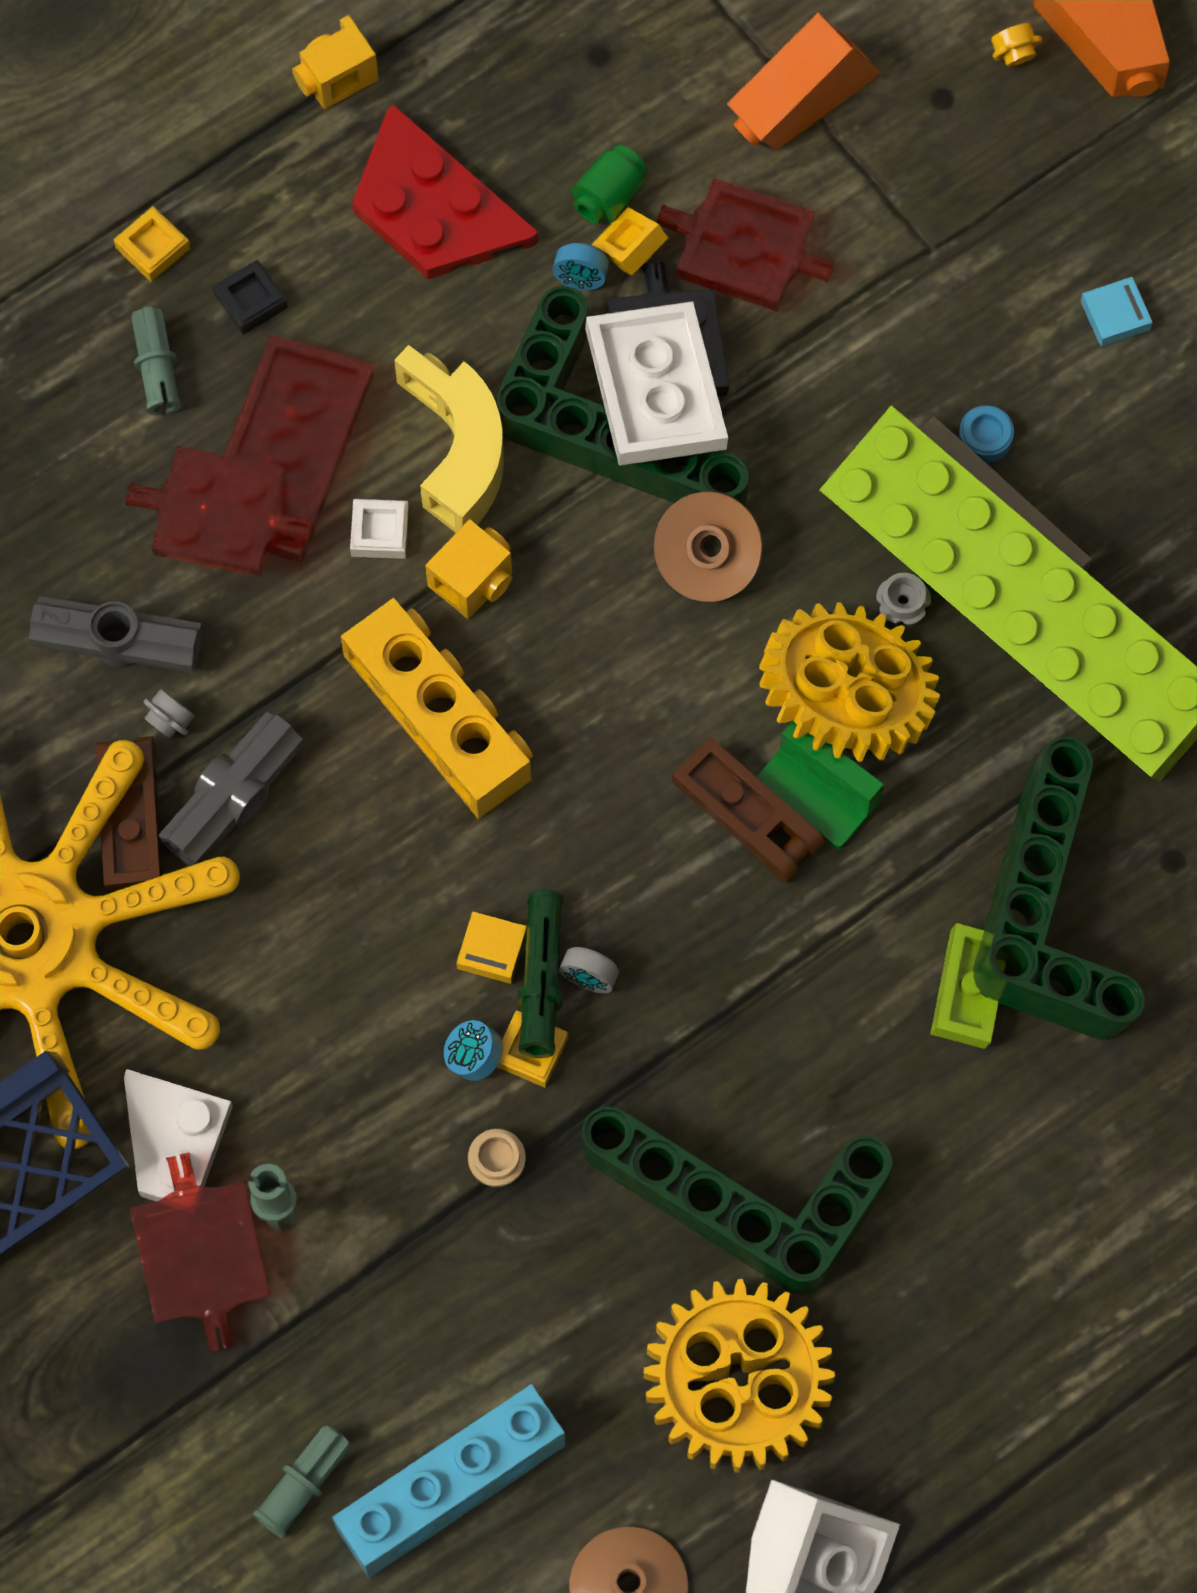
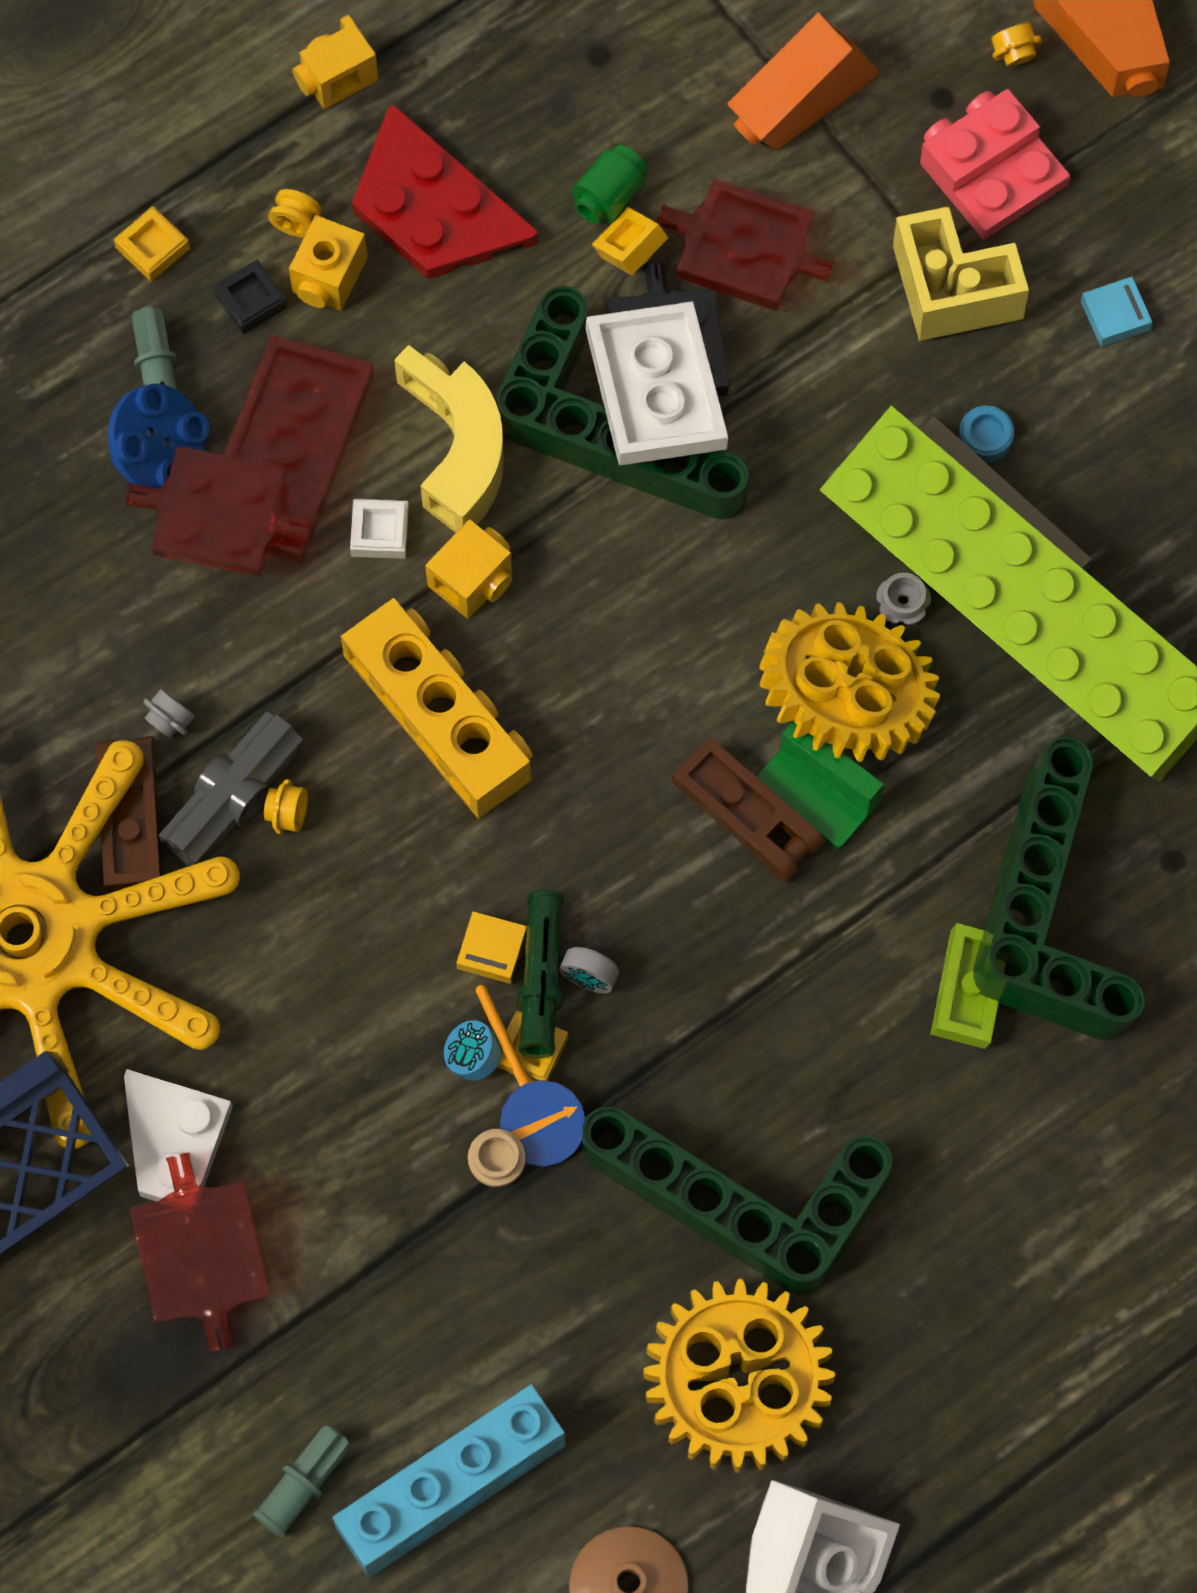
(82, 626): dark grey piece -> none
(168, 418): none -> blue plate
(273, 1196): sand green axle -> none
(286, 807): none -> yellow plate
(294, 212): none -> yellow bush
(327, 264): none -> yellow brick
(540, 1112): none -> blue piece
(580, 266): dark azure tile -> none
(682, 554): medium nougat dish -> none
(952, 288): none -> light yellow brick
(992, 162): none -> coral plate

